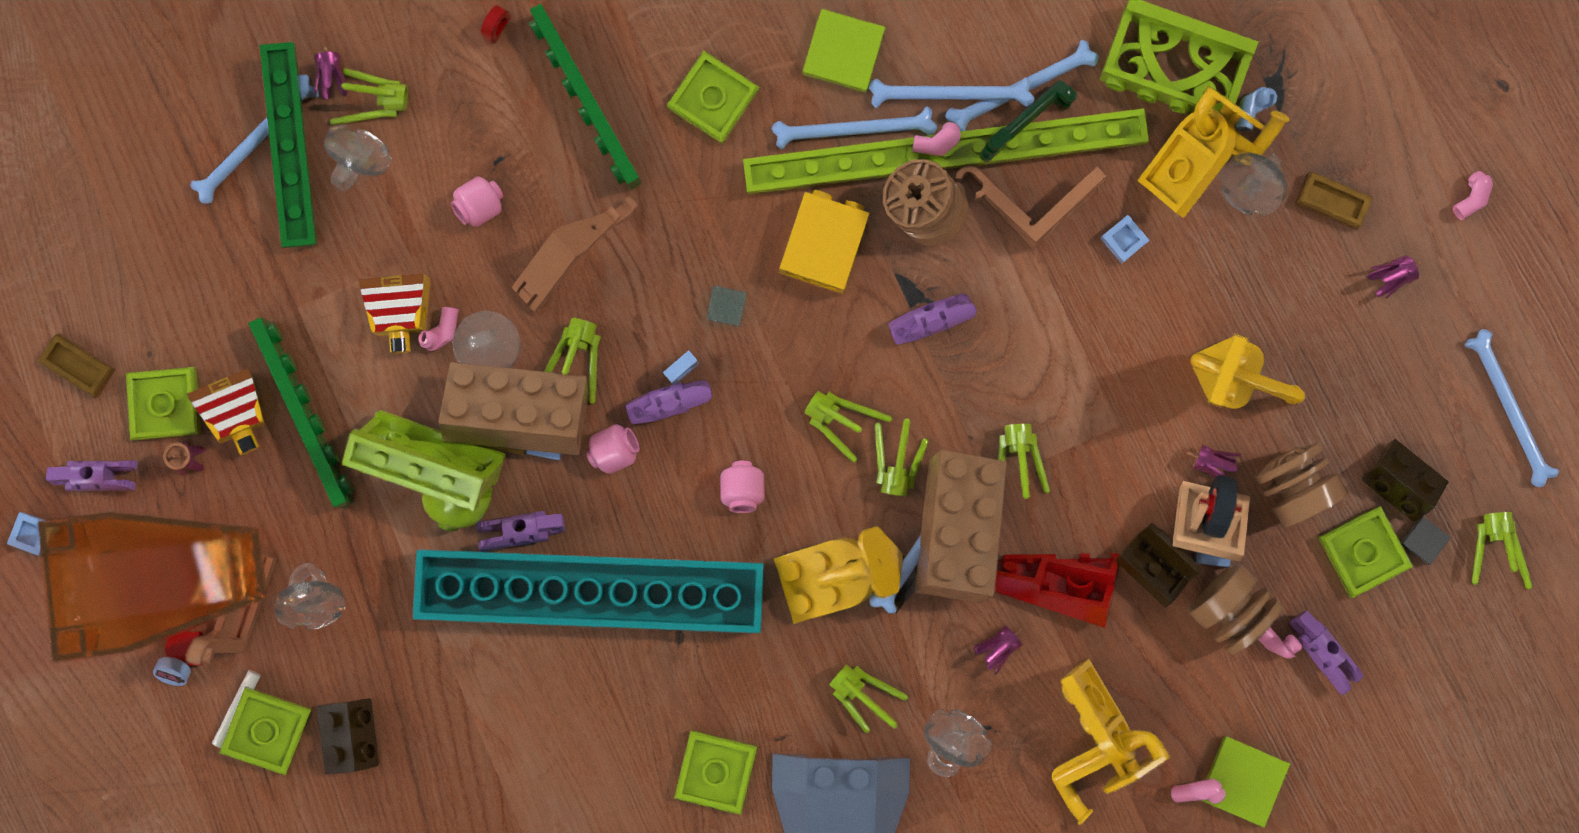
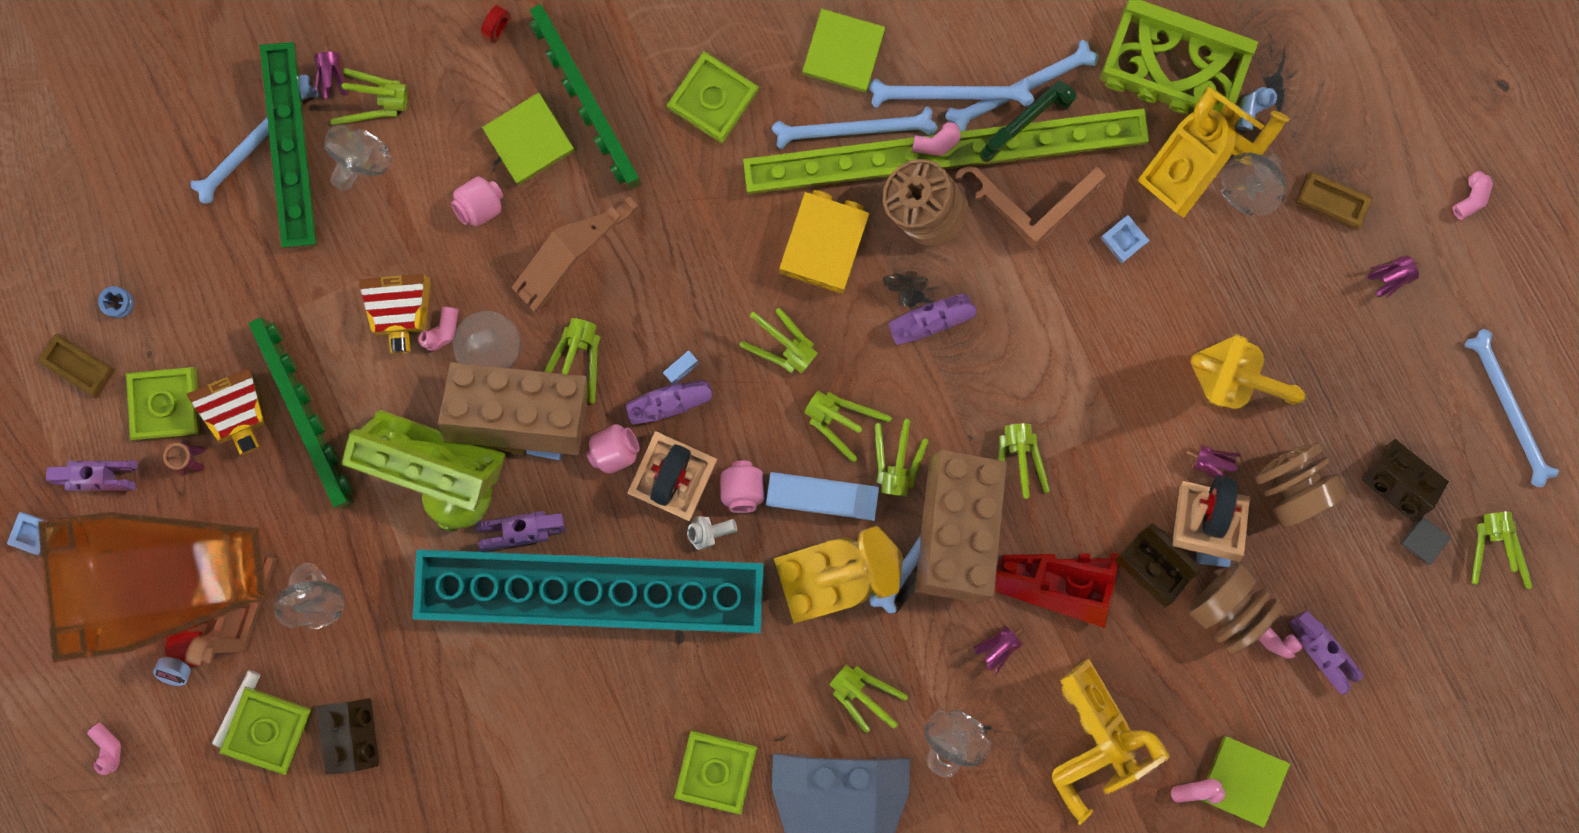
(104, 300): none -> medium blue bush
(109, 749): none -> bright pink arm
(528, 139): none -> lime tile
(672, 476): none -> light nougat plate
(702, 533): none -> white plate
(726, 306): clear light blue tile -> none
(798, 353): none -> lime plant
(822, 496): none -> light blue piece
(905, 285): none -> clear smoke plant
(1365, 552): lime tile -> none

